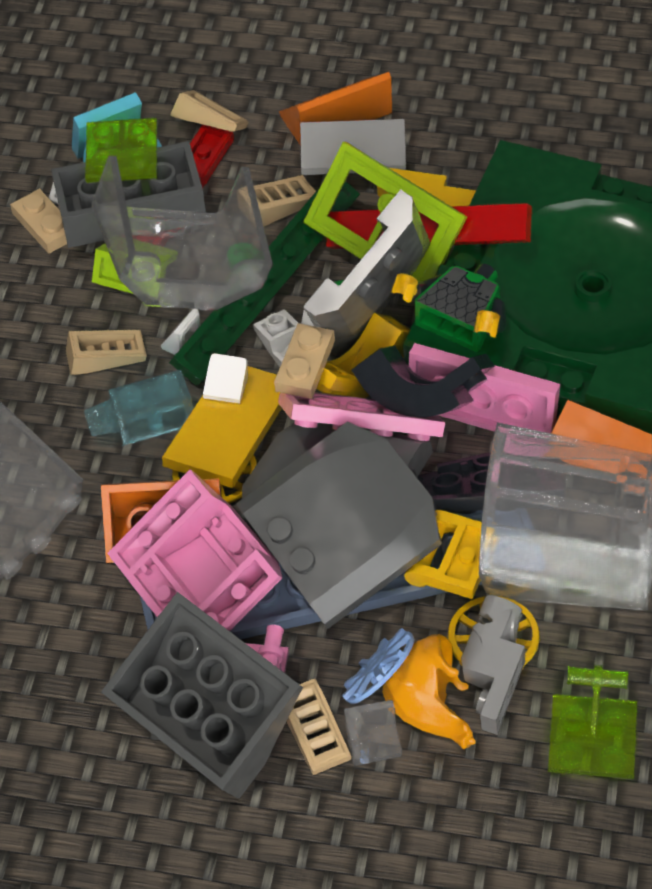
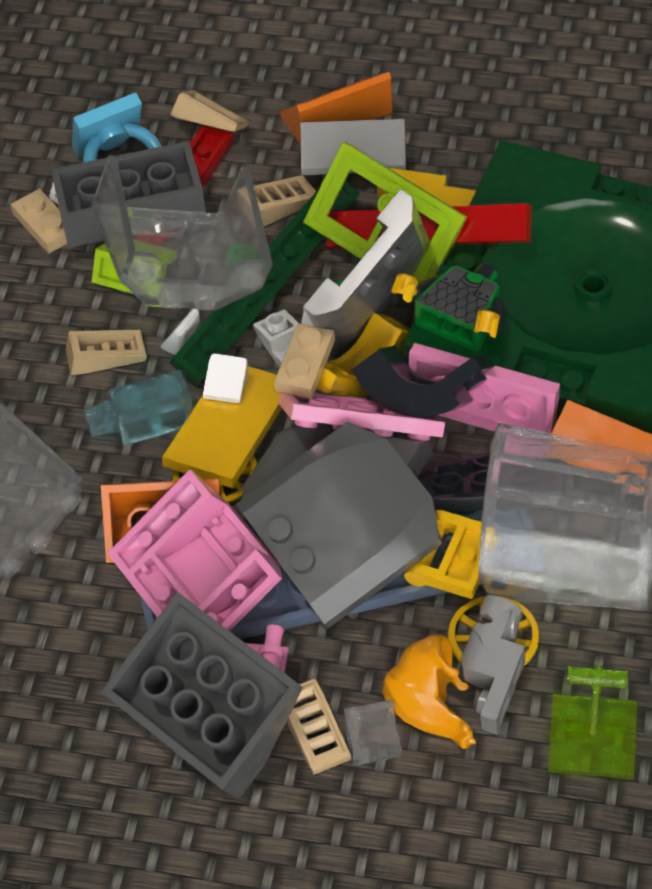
(130, 140): clear neon green plate -> none
(378, 667): light blue wheel -> none

